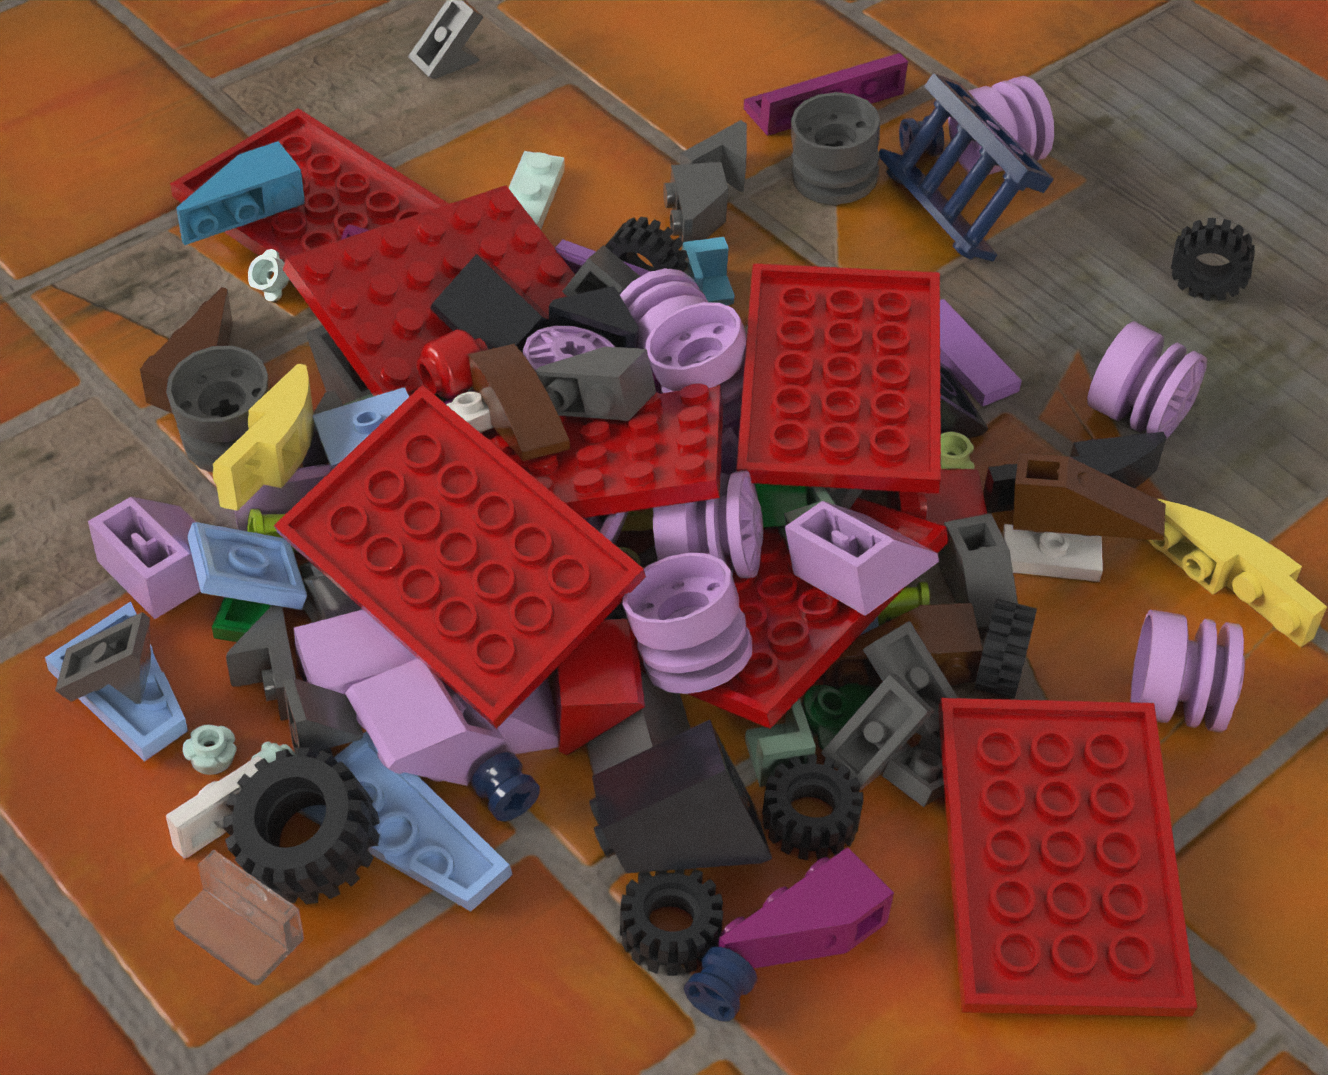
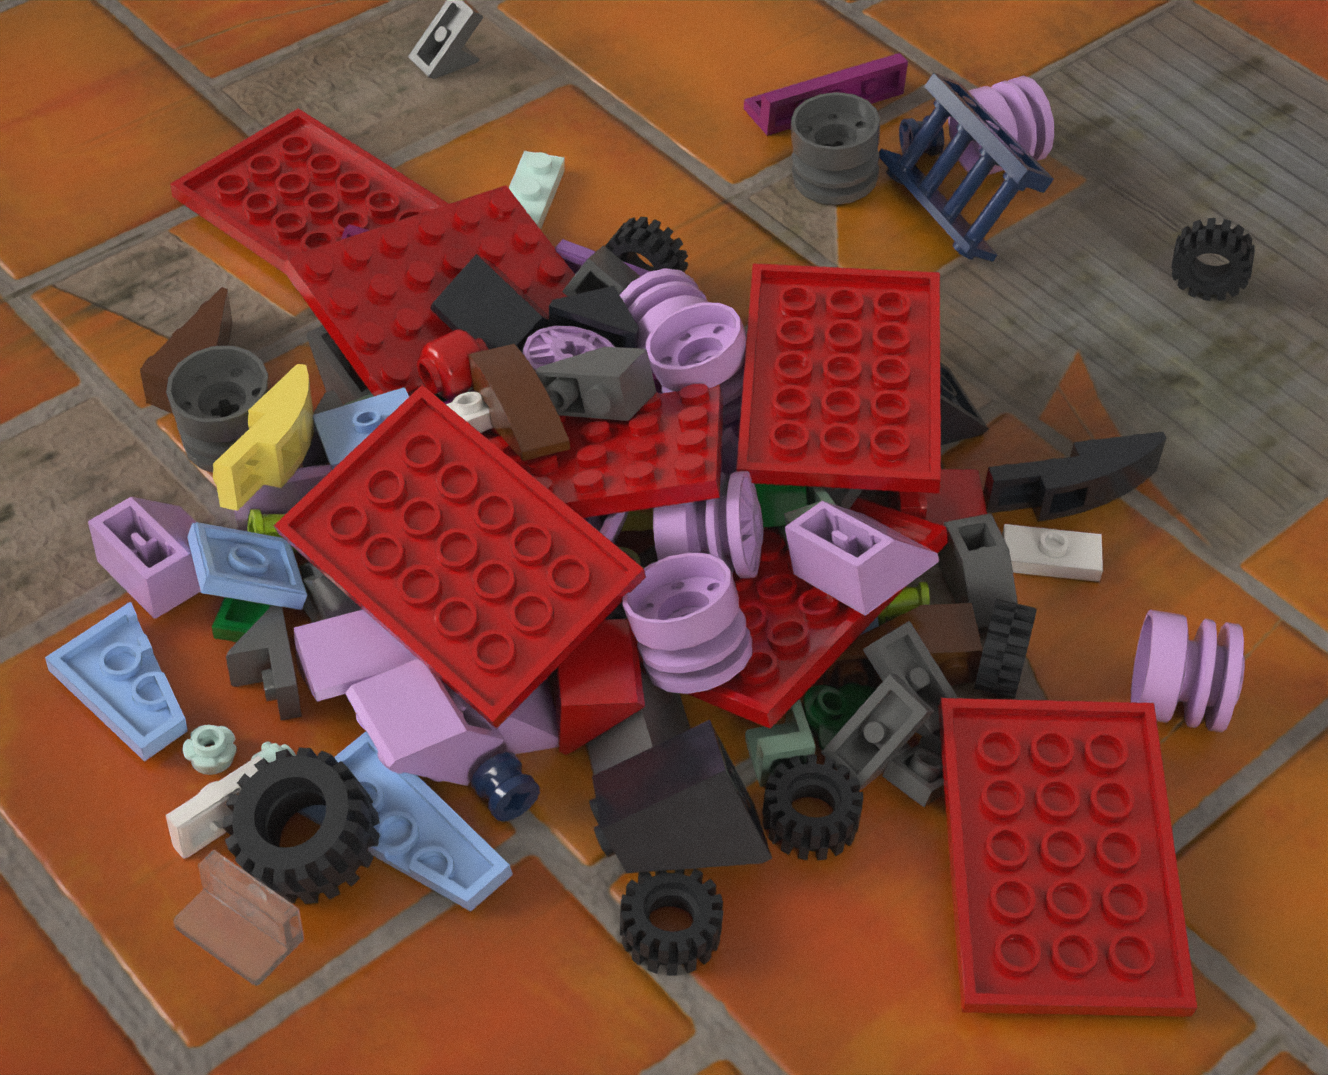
(111, 657): dark grey slope -> none
(241, 193): dark azure slope -> none
(261, 271): light aqua plate -> none
(319, 717): dark grey slope -> none
(697, 200): dark grey slope -> none
(708, 268): medium azure panel -> none
(720, 983): dark blue wheel -> none
(725, 147): dark grey slope -> none
(816, 917): magenta slope -> none
(956, 451): yellowish green plate -> none
(973, 360): medium lavender tile -> none
(1073, 498): reddish brown slope -> none
(1141, 379): lavender wheel -> none
(1230, 556): light yellow slope -> none

